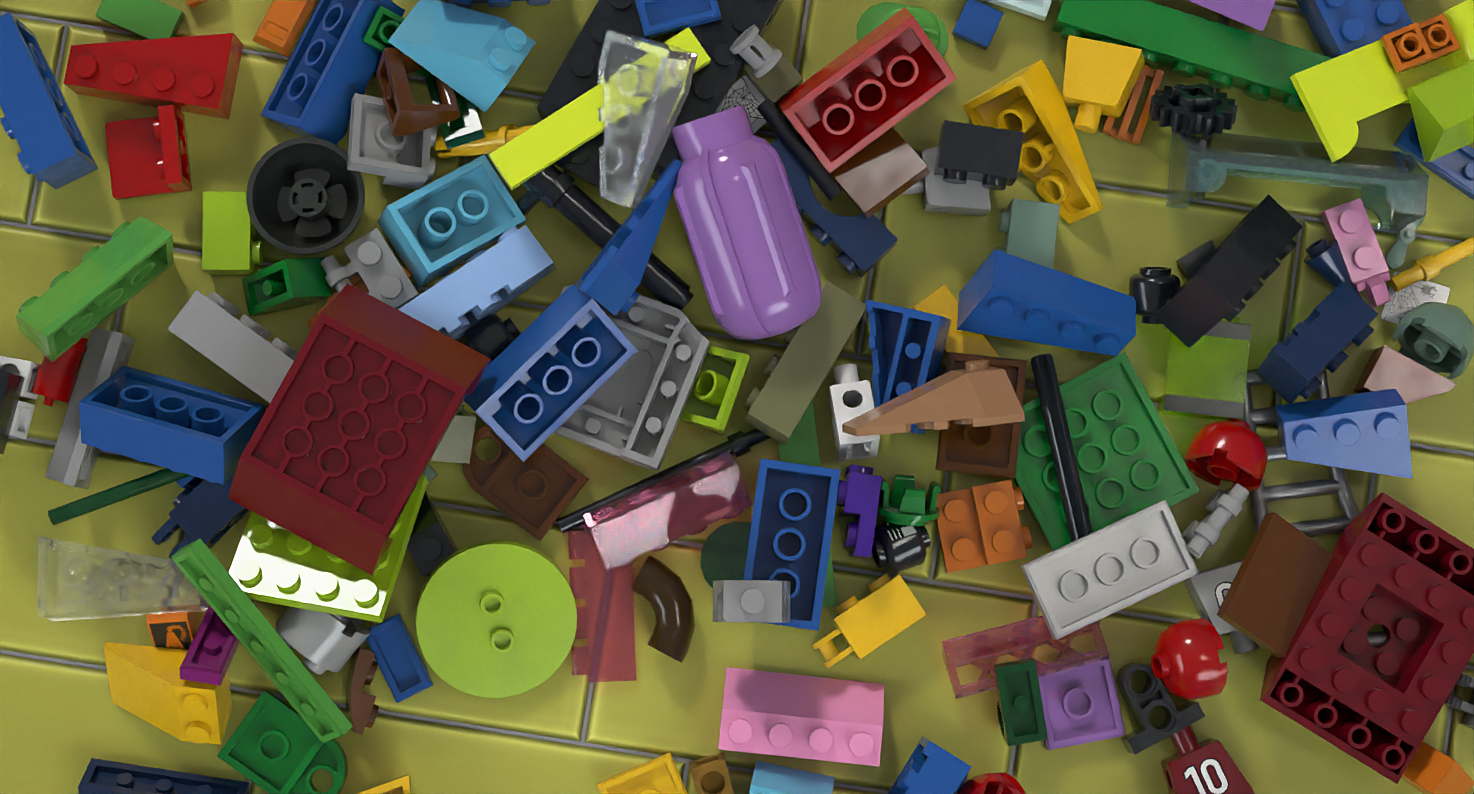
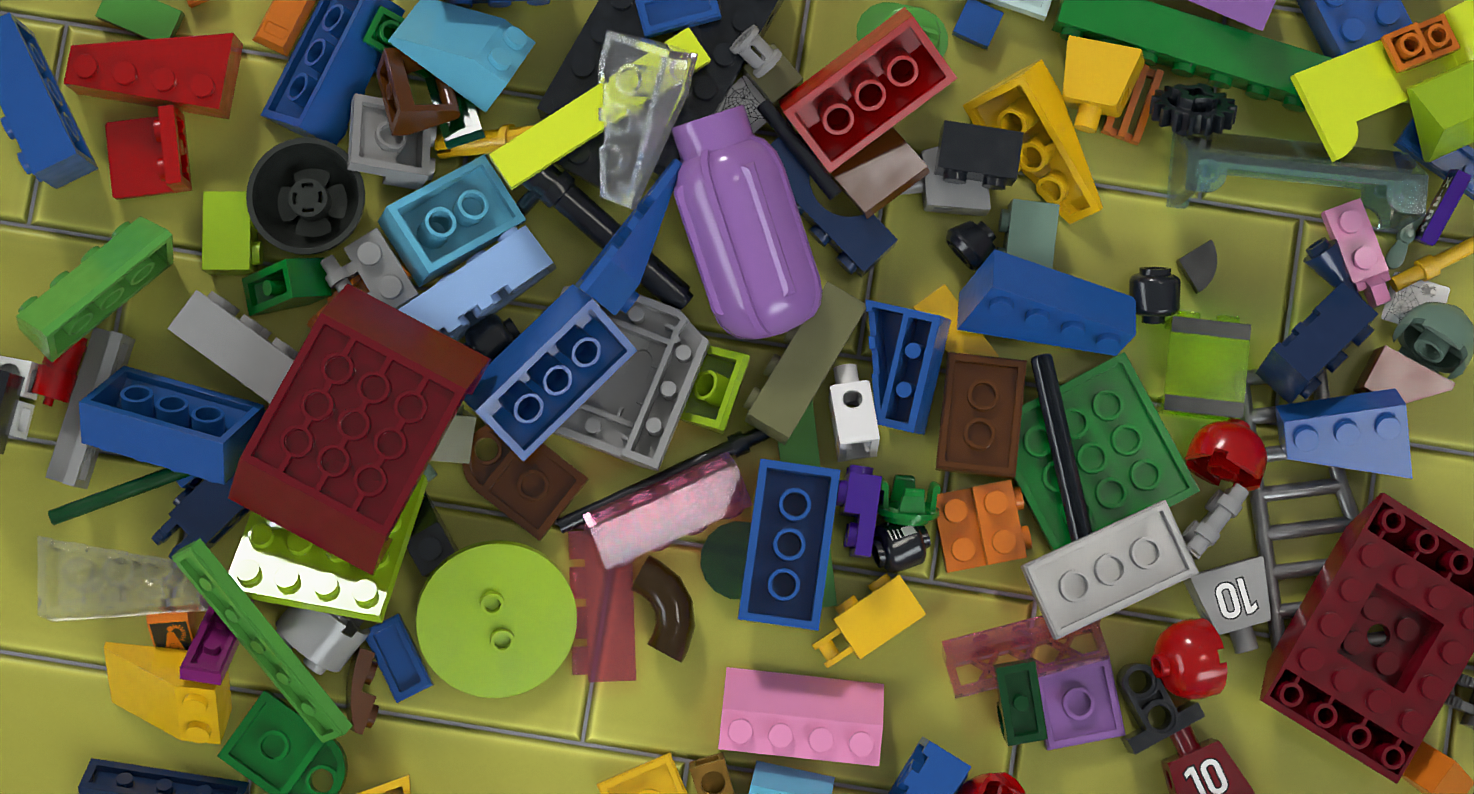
(751, 601): light grey torso -> none
(968, 396): medium nougat wedge -> none
(971, 243): none -> black cone
(1231, 272): black wedge -> none
(1275, 585): reddish brown tile -> none
(1442, 207): none -> dark purple tile

